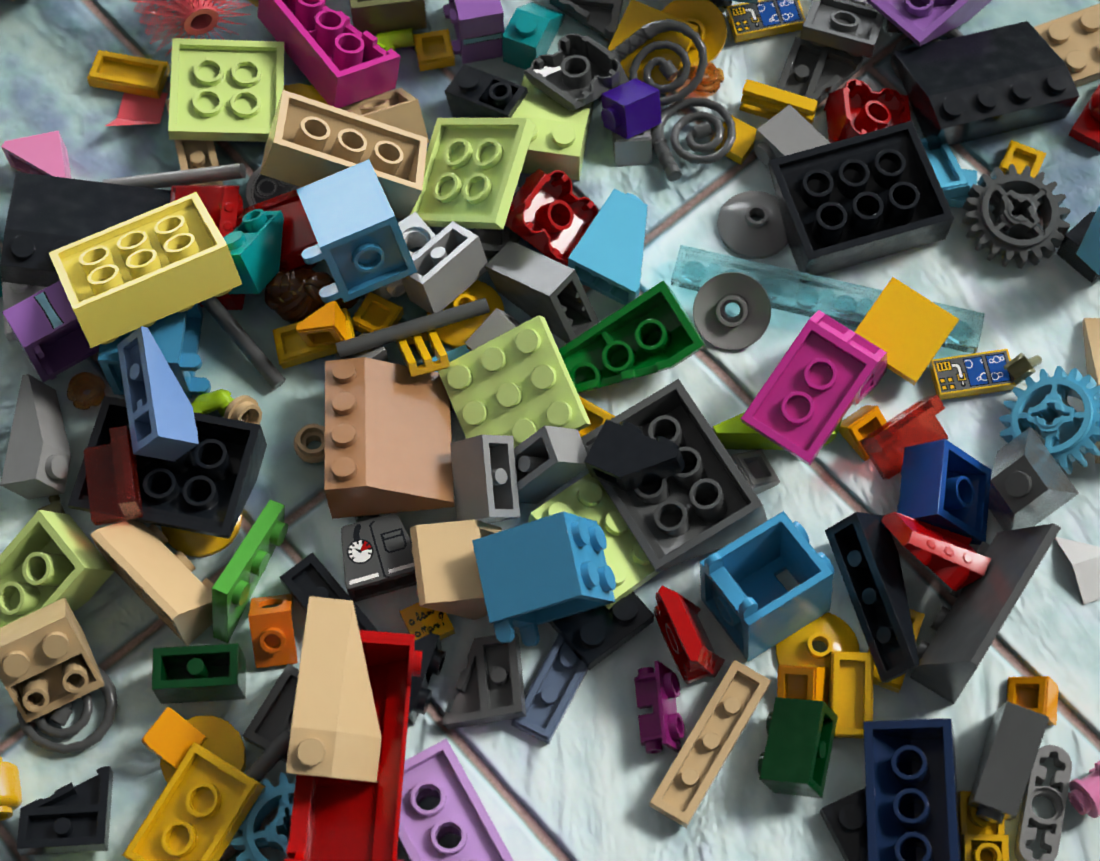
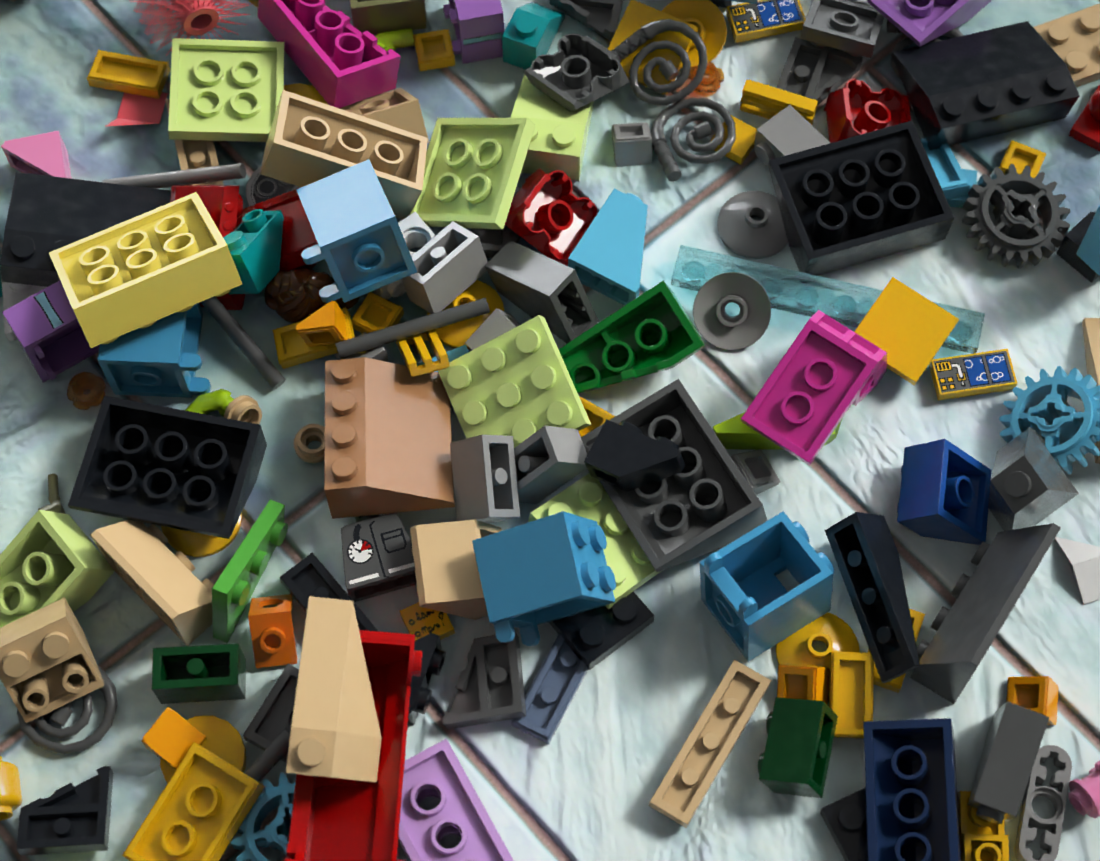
(37, 445): light grey slope -> none
(113, 479): clear red panel -> none
(156, 405): medium blue slope -> none
(482, 95): black slope -> none
(631, 108): dark purple brick -> none
(659, 691): magenta hinge -> none
(685, 636): red slope -> none
(860, 425): light orange slope -> none
(908, 428): clear red panel -> none
(939, 550): red slope -> none
(1022, 367): olive hand -> none

